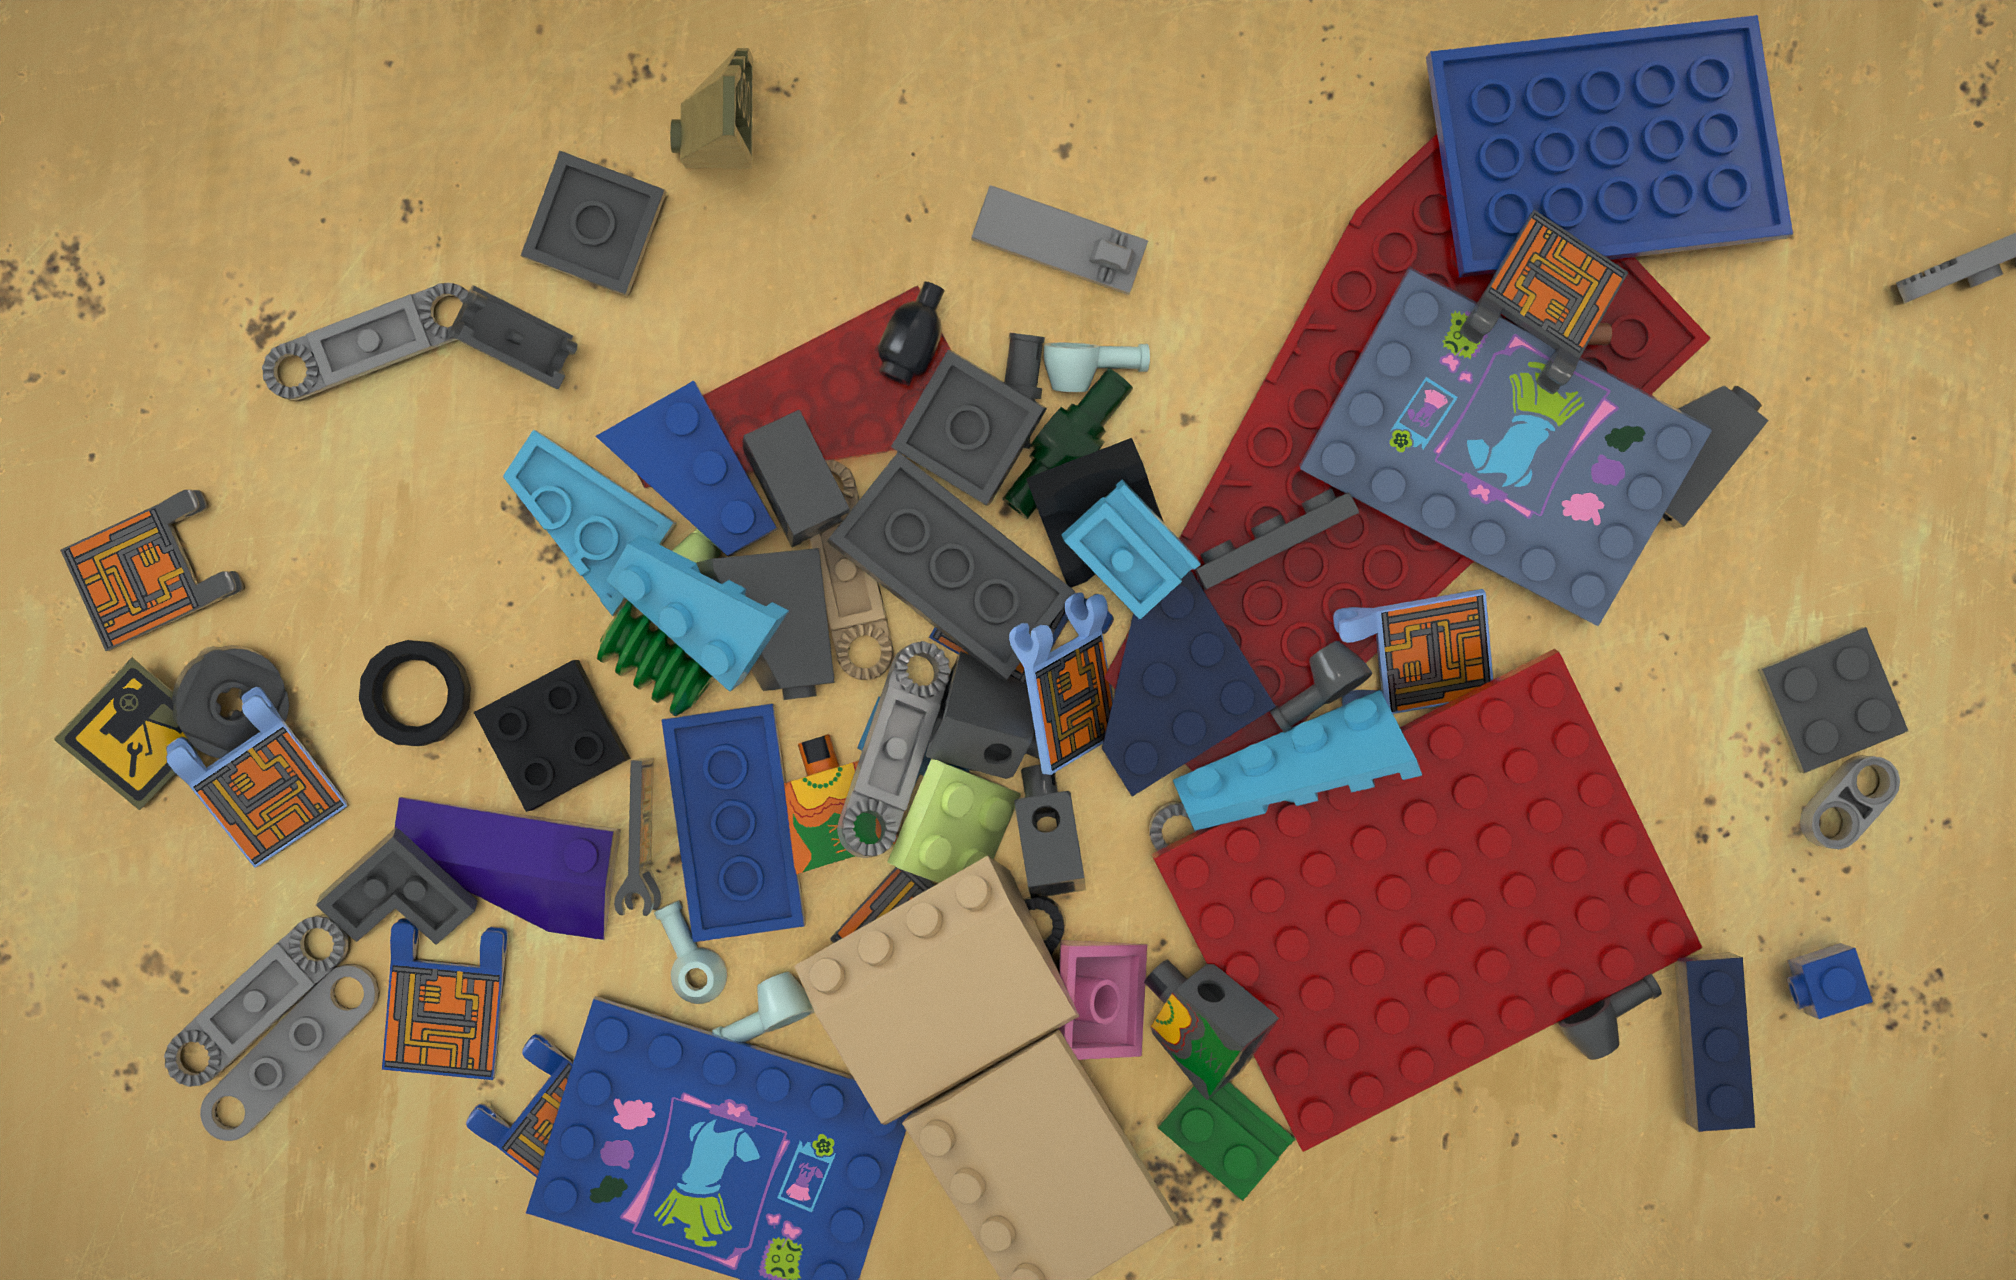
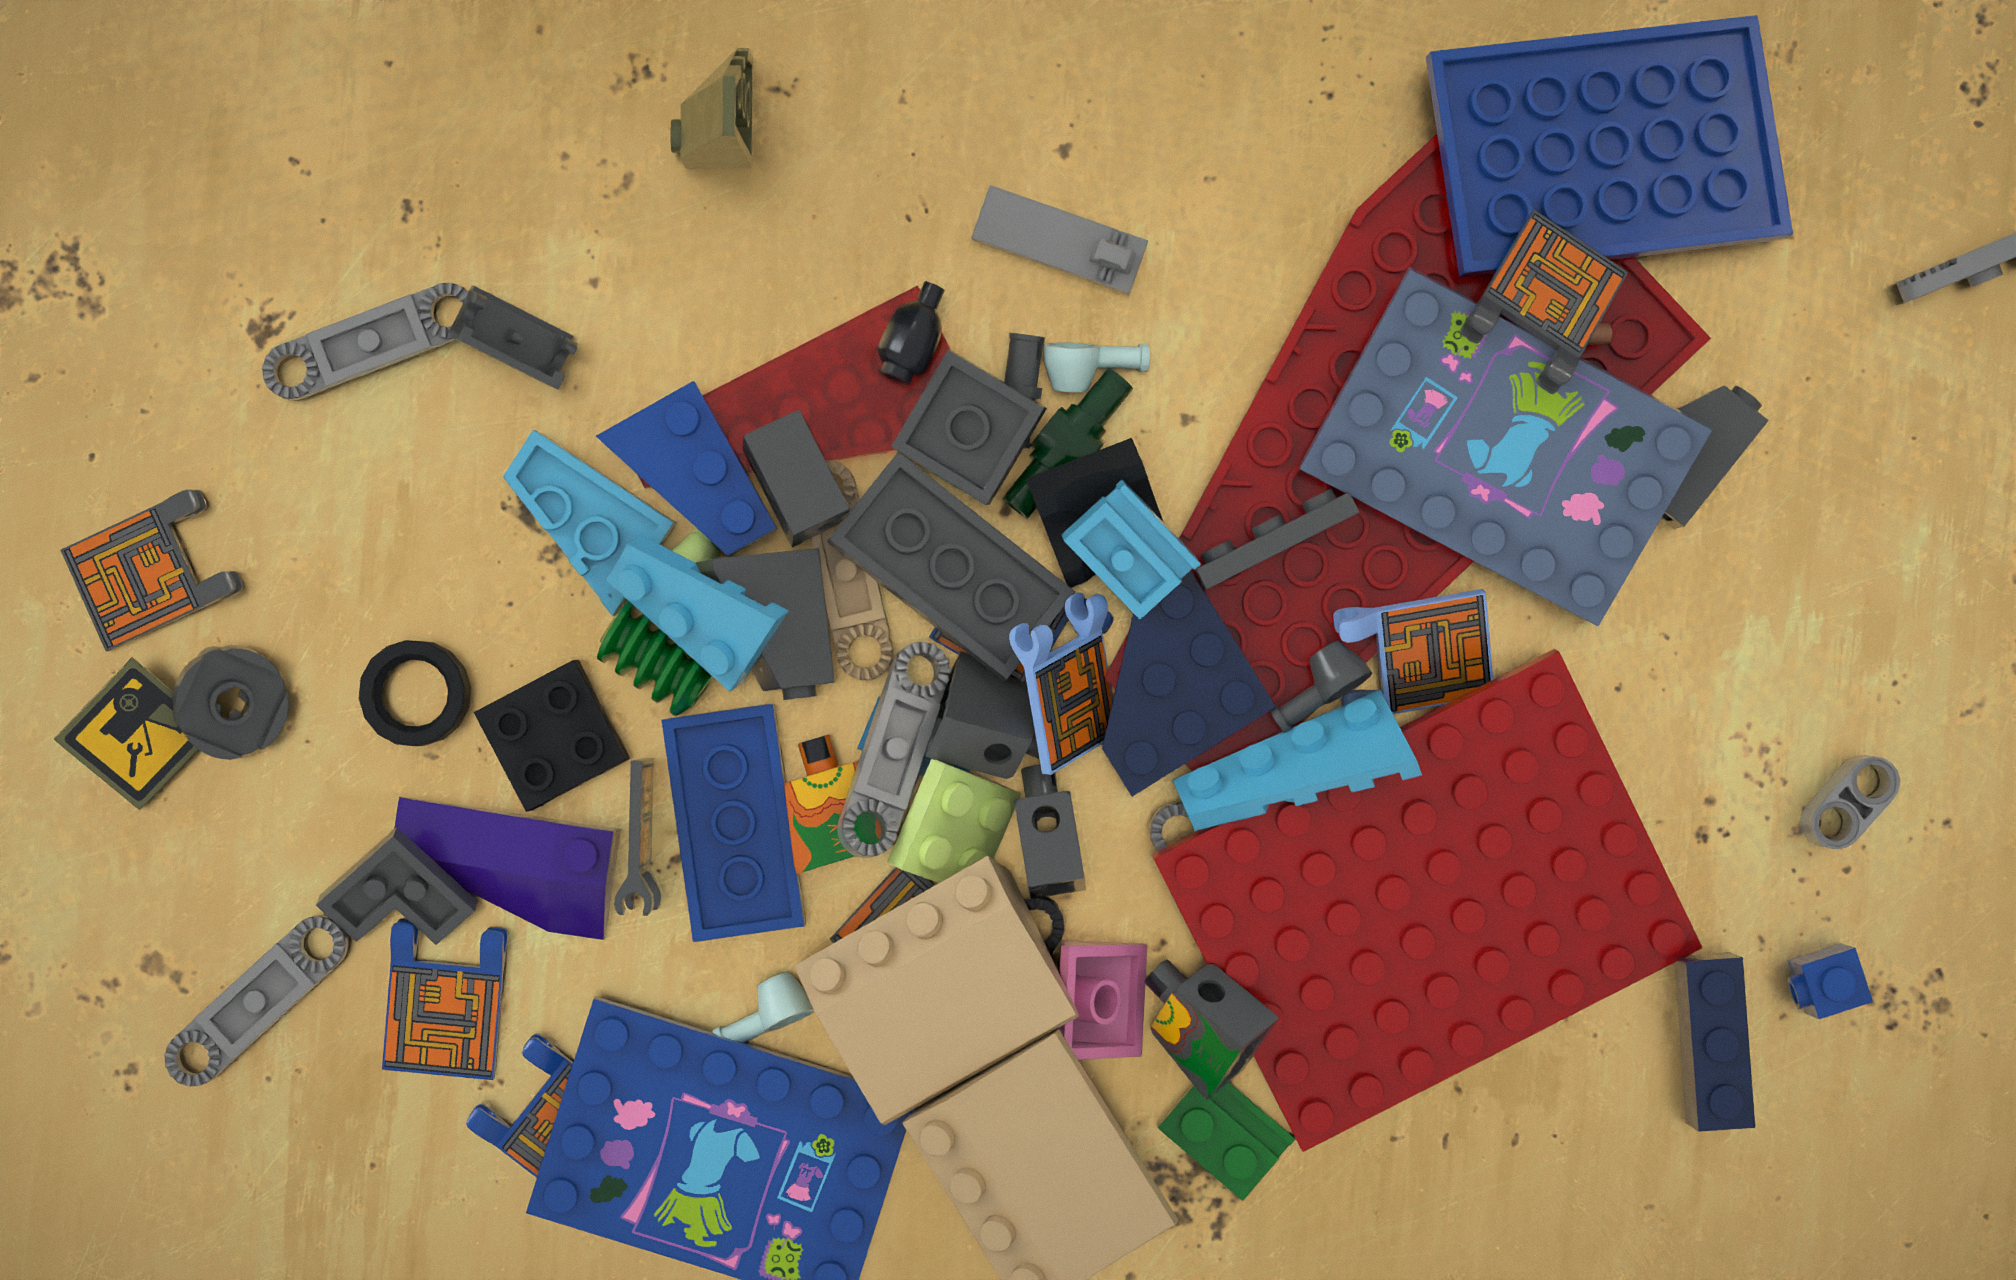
(264, 788): flag -> none
(288, 1052): light grey plate -> none
(593, 223): dark grey plate -> none
(691, 957): light aqua bar -> none
(1596, 1027): dark grey bar -> none
(1833, 700): dark grey plate -> none

